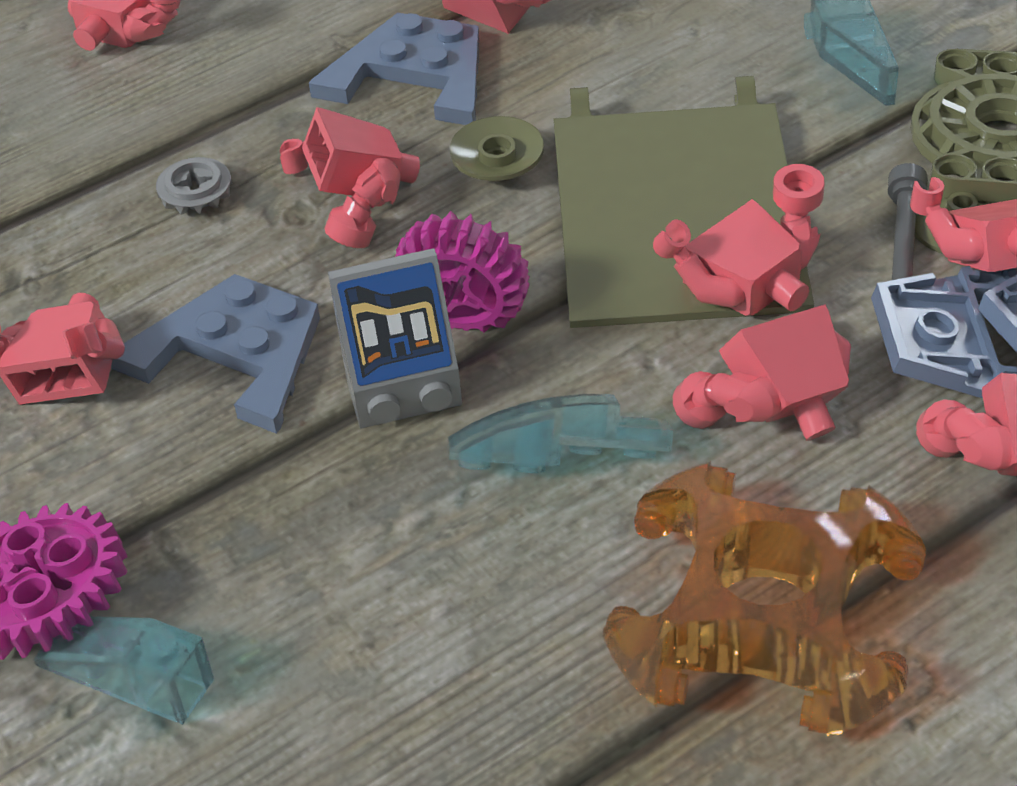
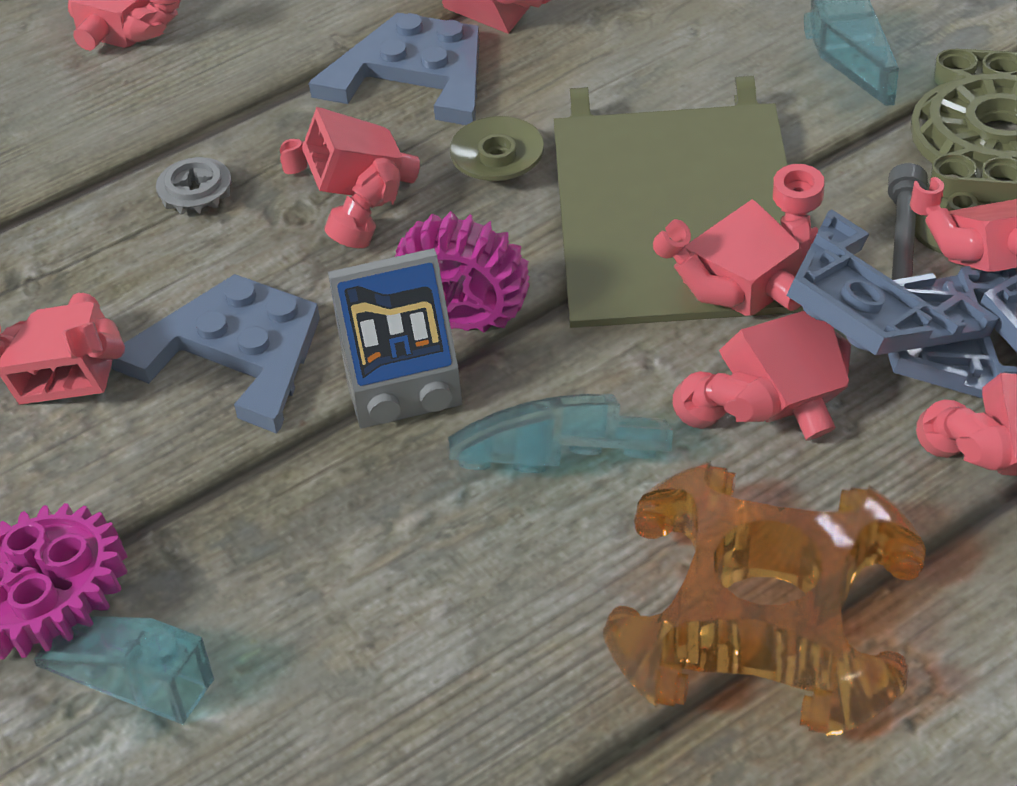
(872, 307): none -> sand blue wing

